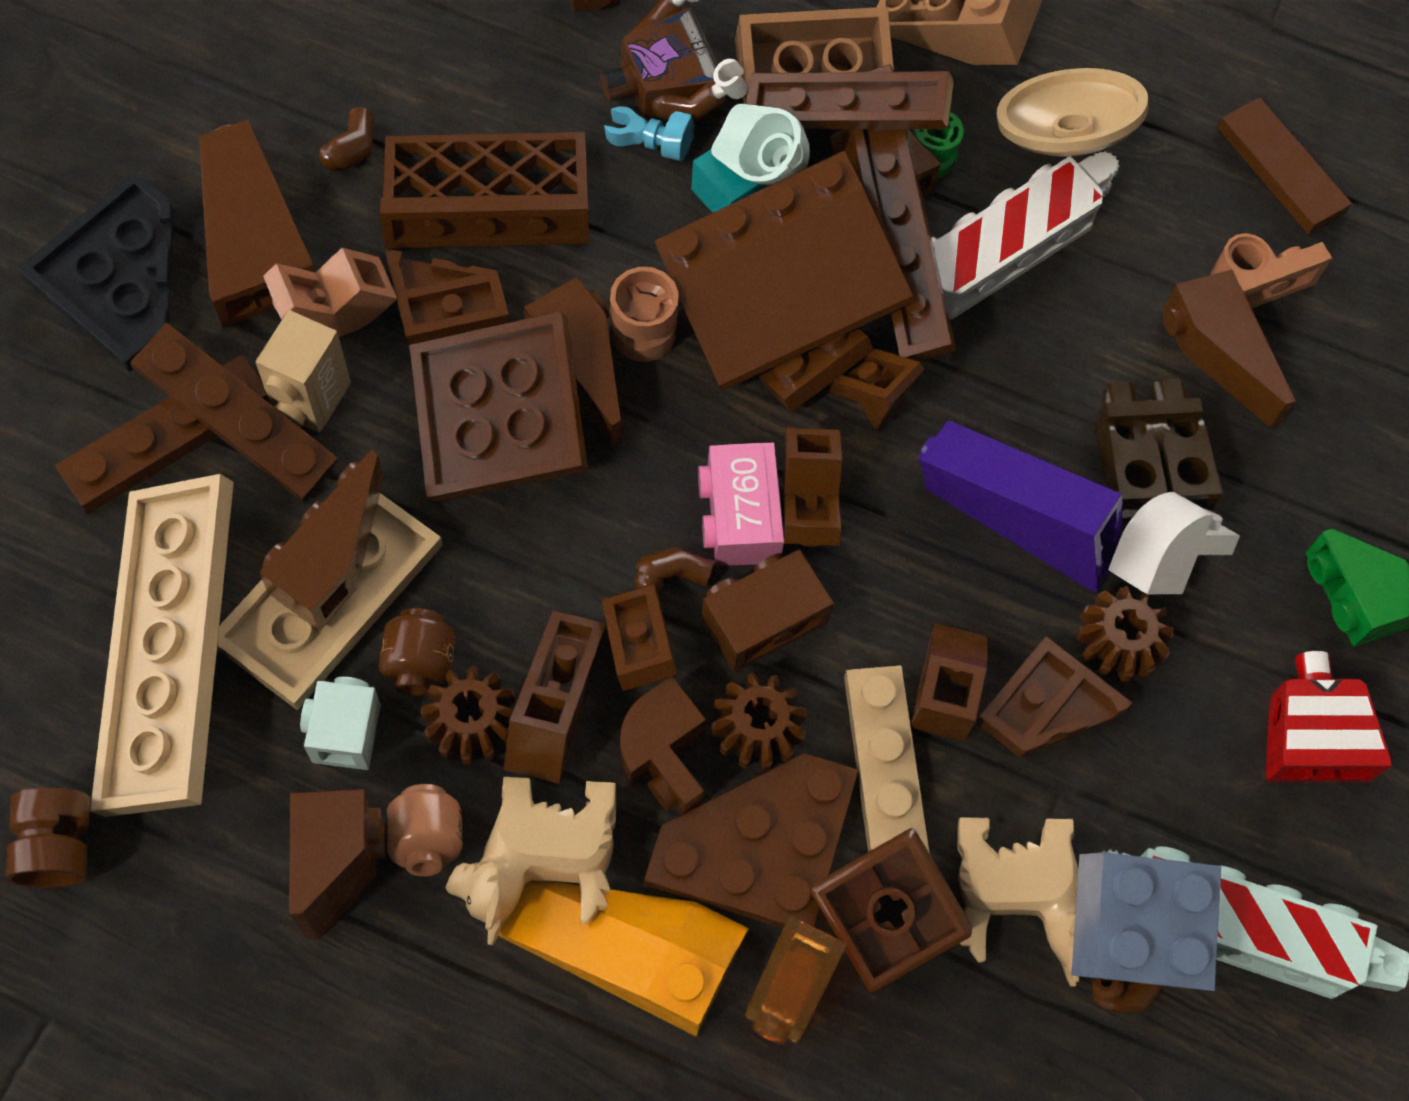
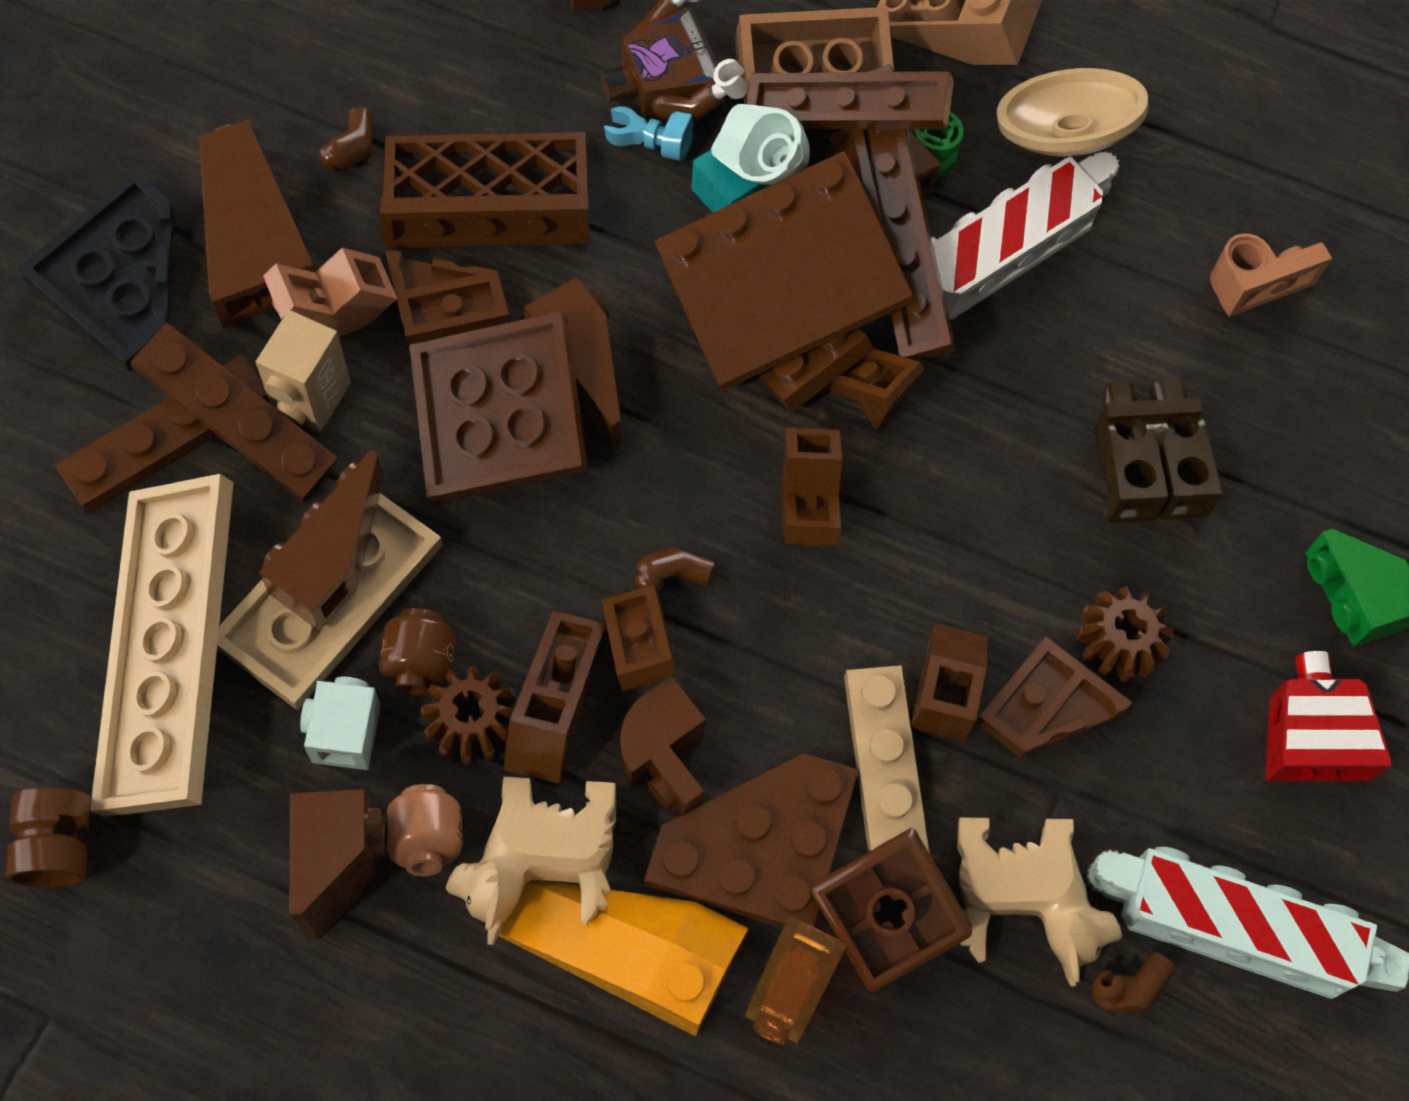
(643, 314): nougat wheel -> none
(743, 503): bright pink brick -> none
(765, 609): reddish brown brick -> none
(779, 730): reddish brown gear -> none
(1027, 501): dark purple slope -> none
(1146, 920): sand blue brick -> none
(1165, 541): white brick -> none
(1227, 343): reddish brown slope -> none
(1284, 165): reddish brown tile -> none

